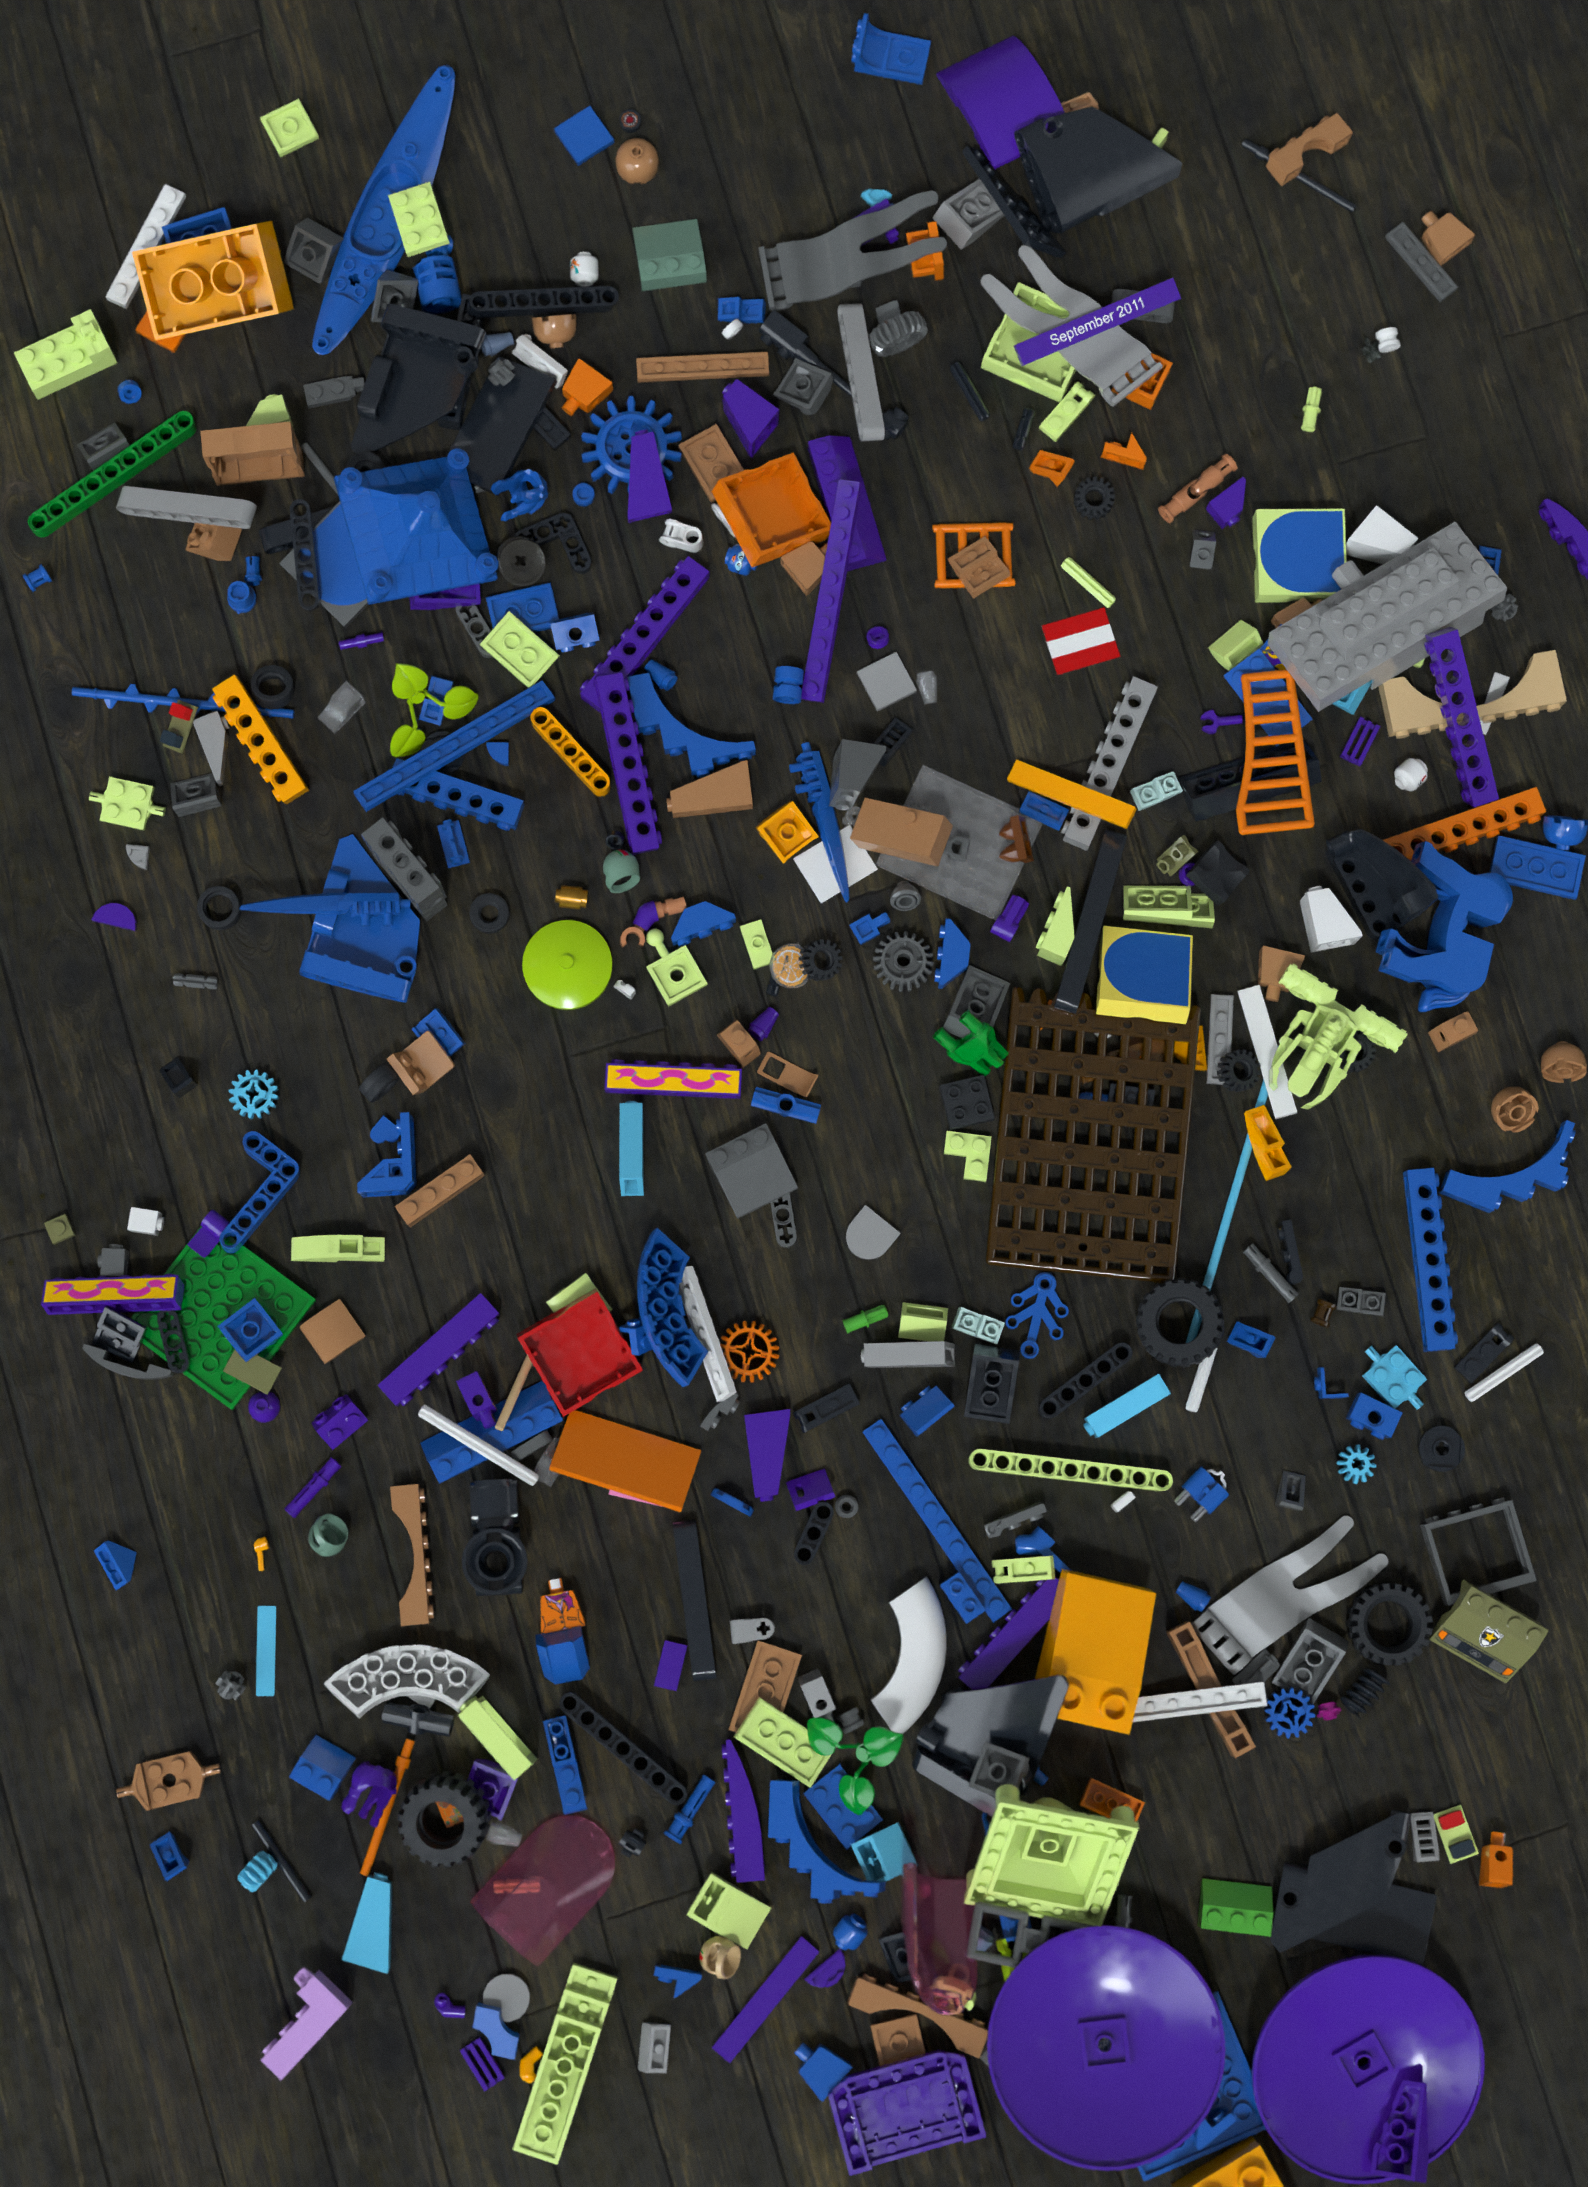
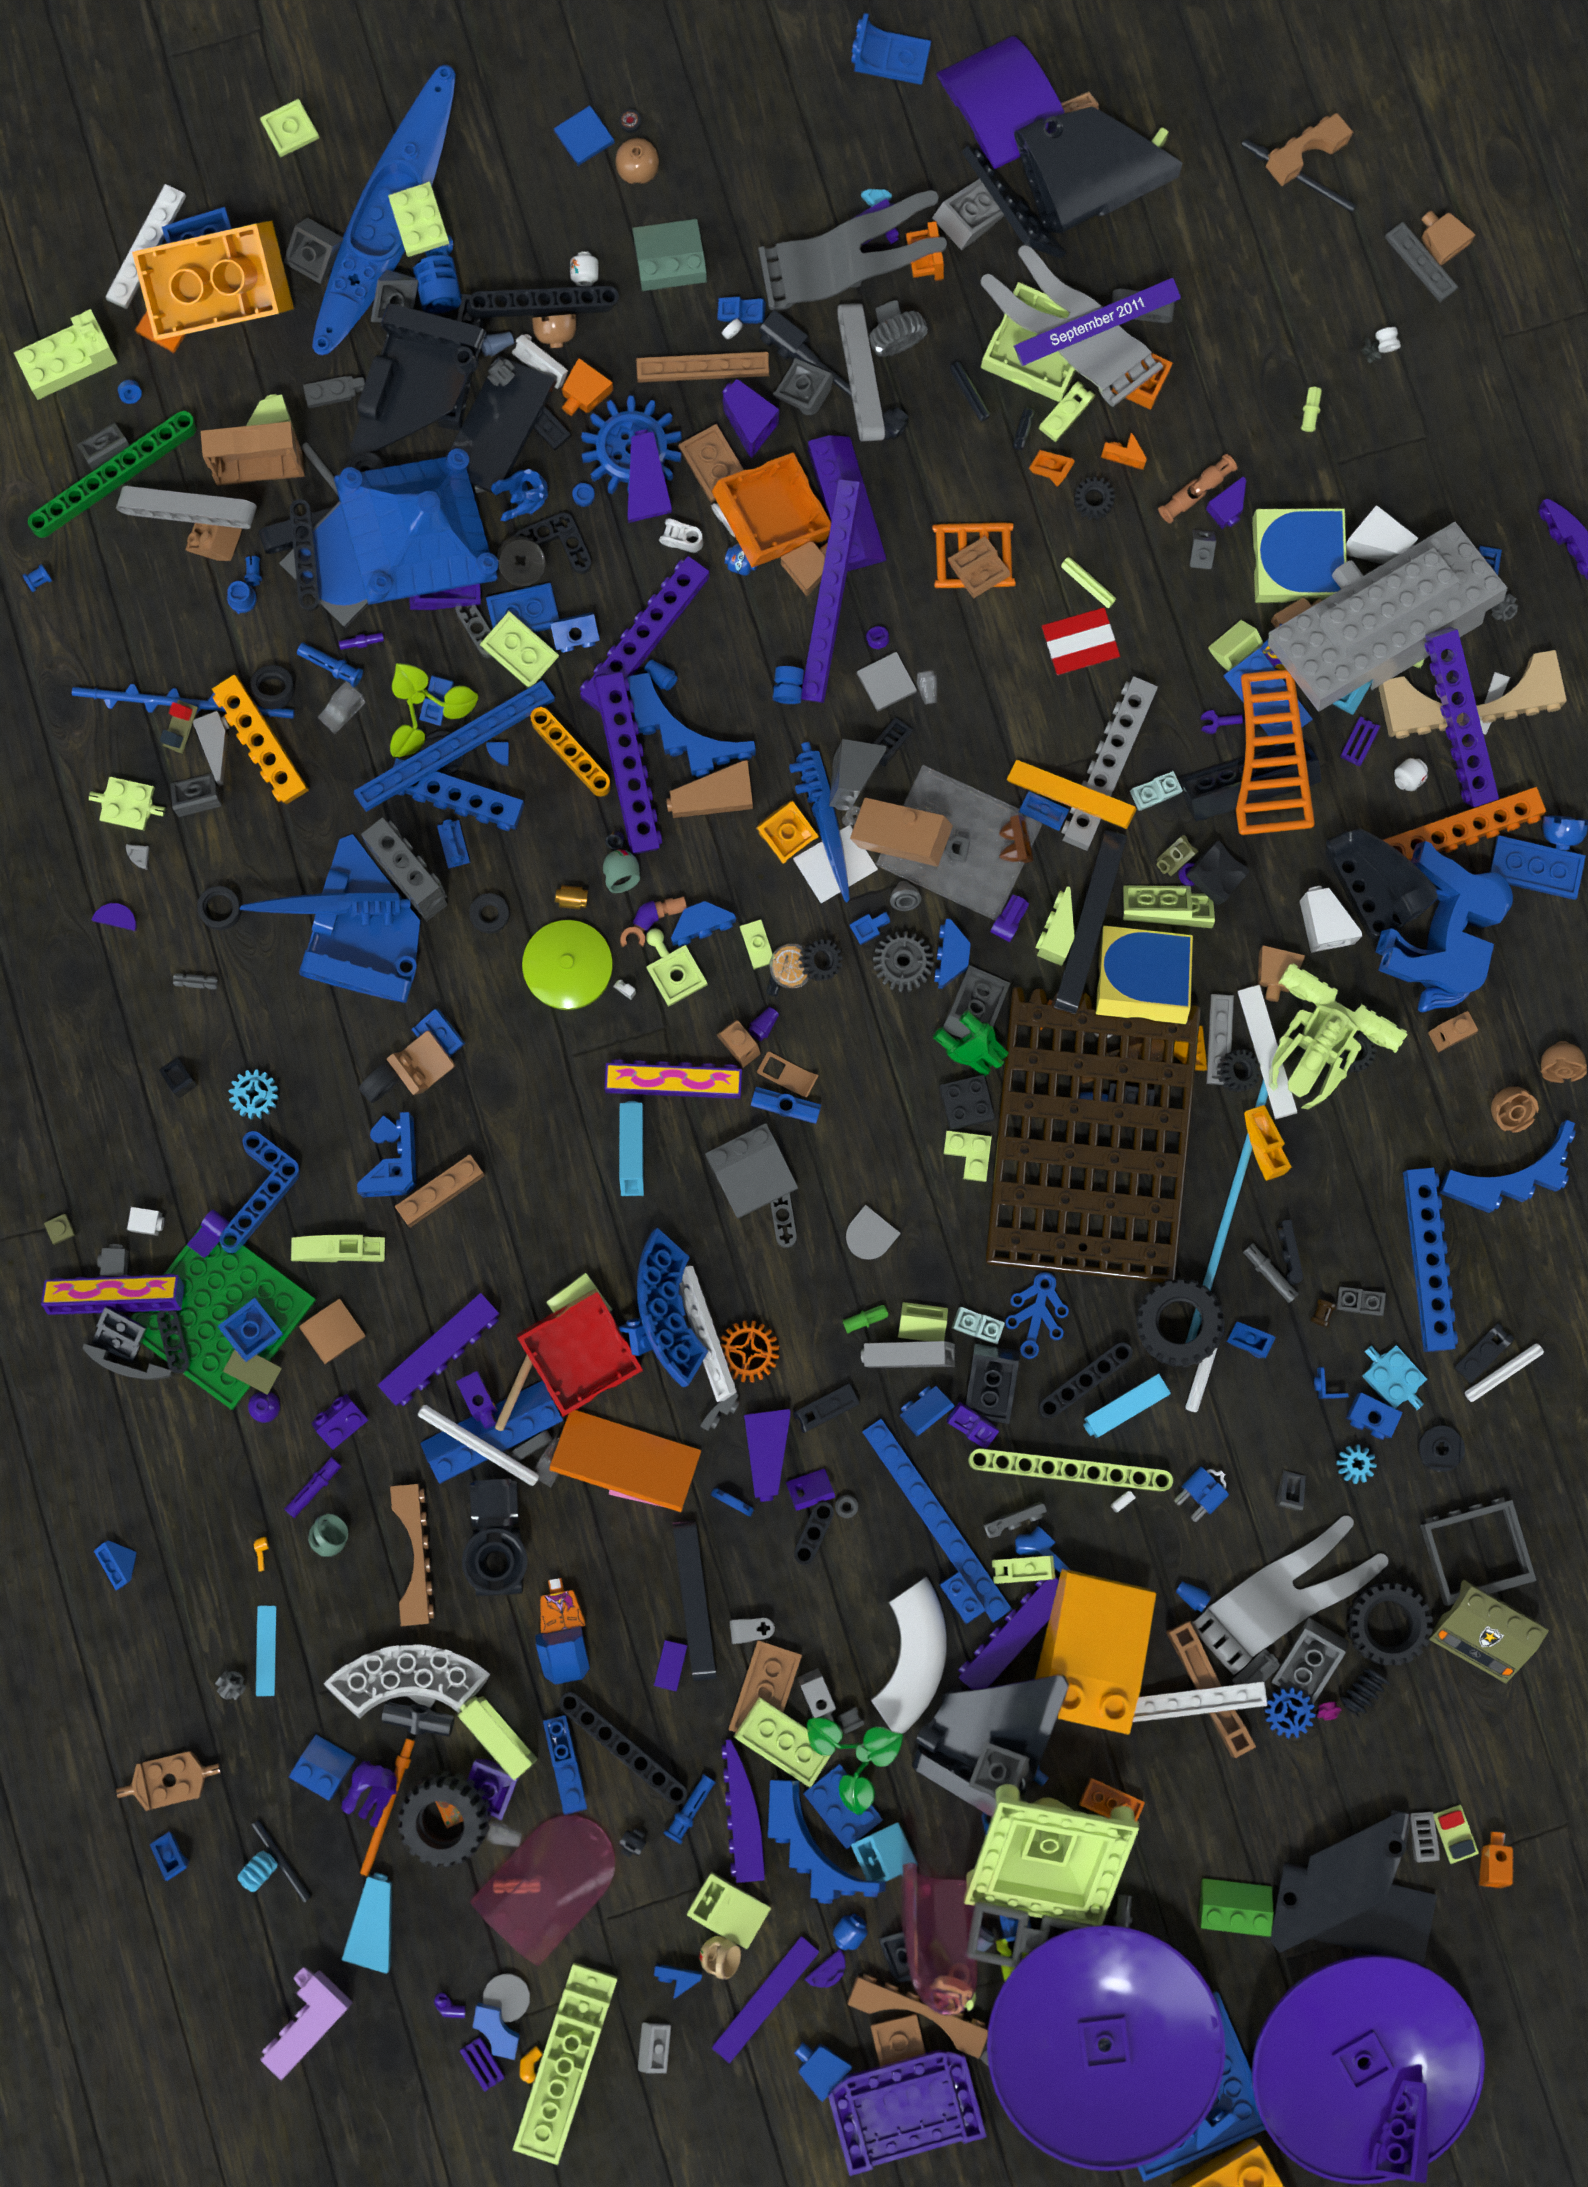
(339, 668): none -> blue pin
(973, 1425): none -> dark purple slope

